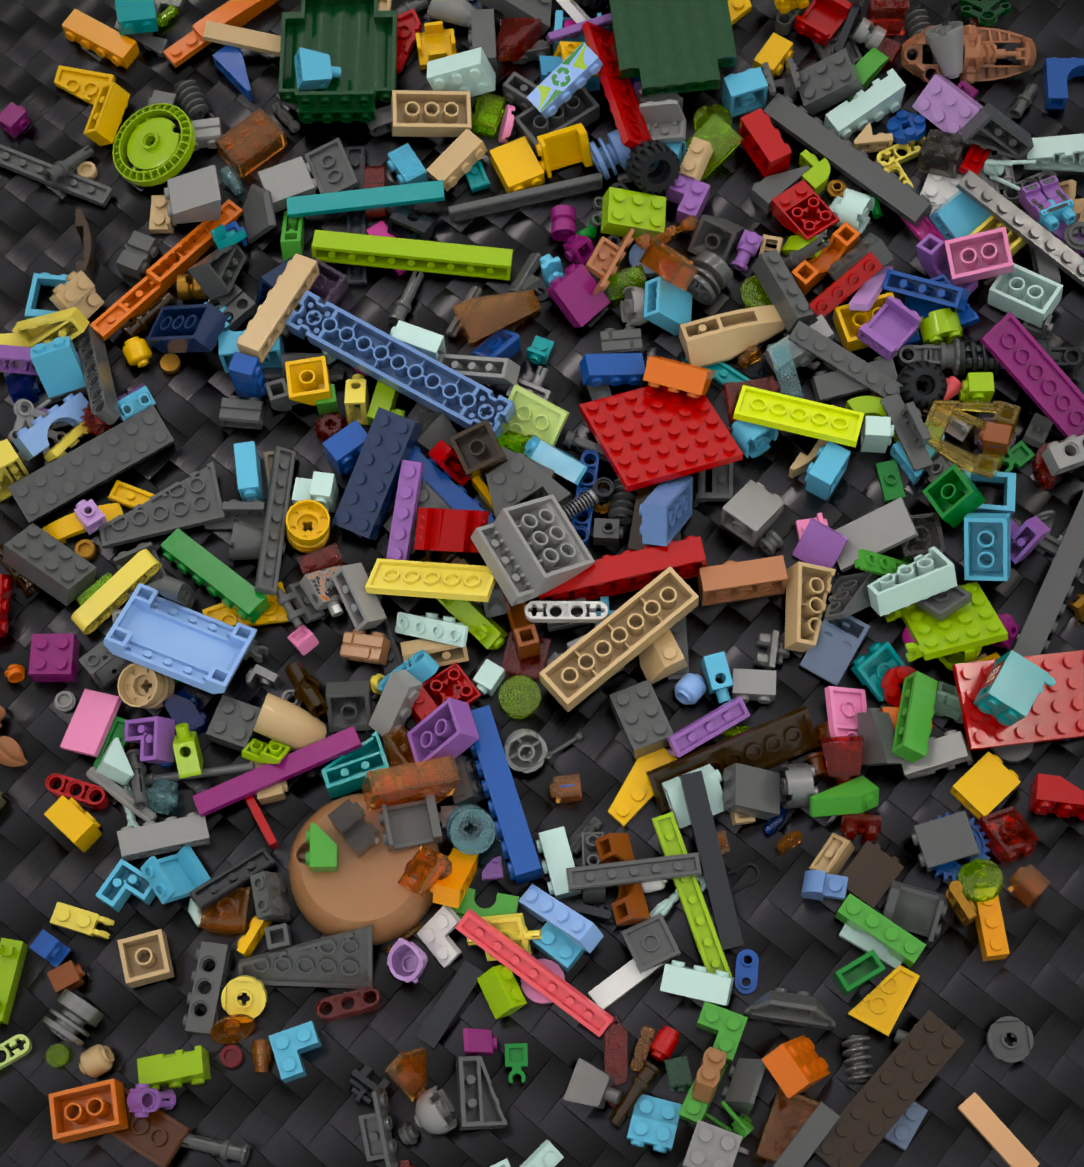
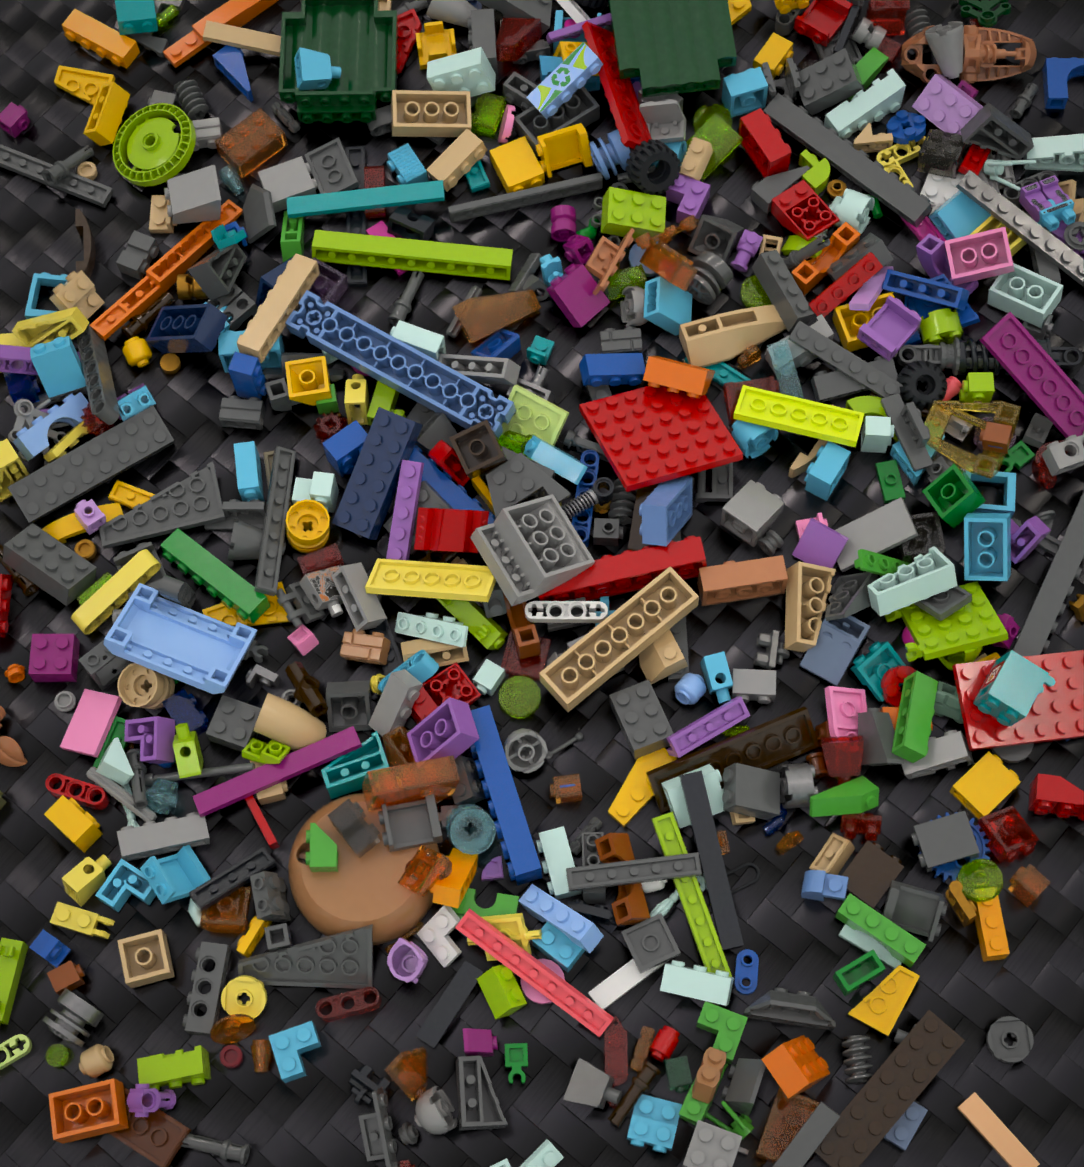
(85, 878): none -> light yellow torso

